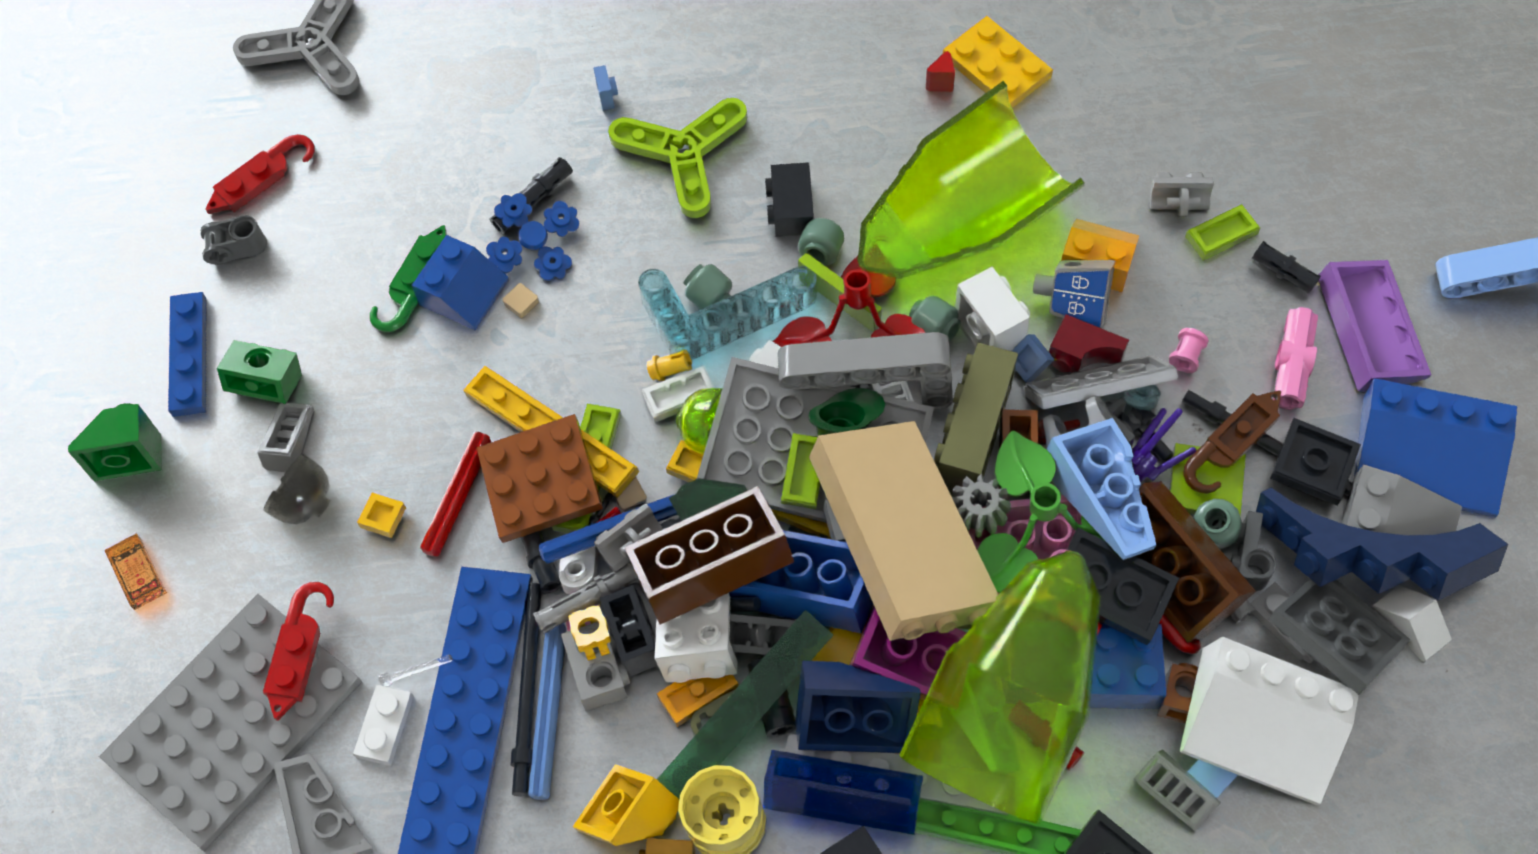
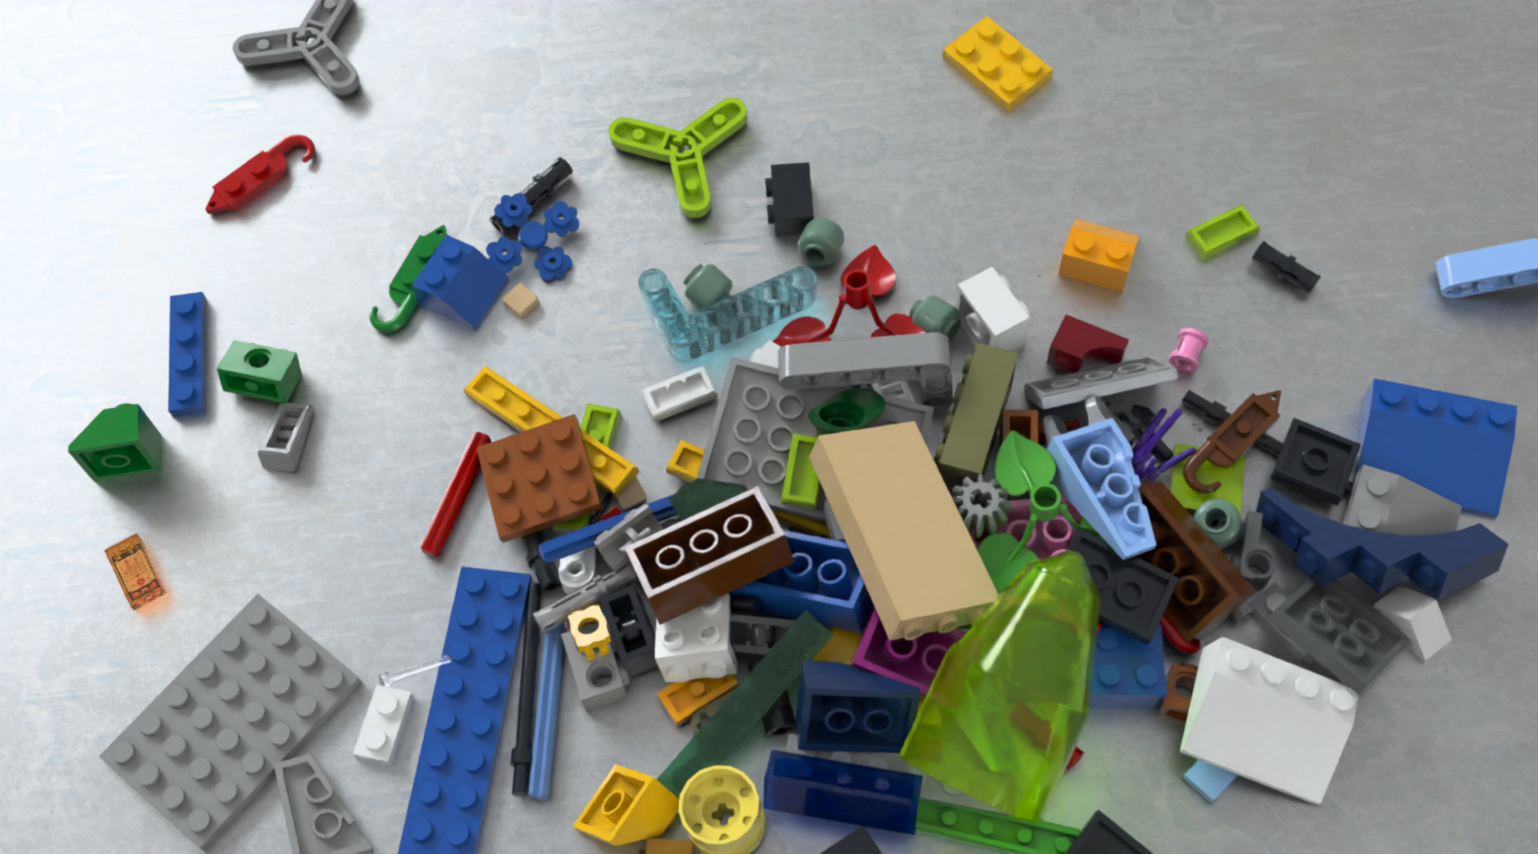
(232, 239): dark grey piece -> none
(294, 651): red plate -> none
(300, 493): clear smoke cylinder -> none
(381, 515): yellow plate -> none
(606, 87): medium blue plate -> none
(669, 365): yellow pin -> none
(697, 416): clear neon green cylinder -> none
(832, 286): lime tile -> none
(941, 74): red slope -> none
(961, 193): clear neon green windscreen -> none
(1032, 358): medium blue plate -> none
(1078, 289): torso -> none
(1143, 398): clear light blue tile -> none
(1155, 789): light grey slope -> none
(1181, 192): light grey hips -> none
(1296, 357): bright pink piece -> none
(1372, 323): medium lavender slope -> none

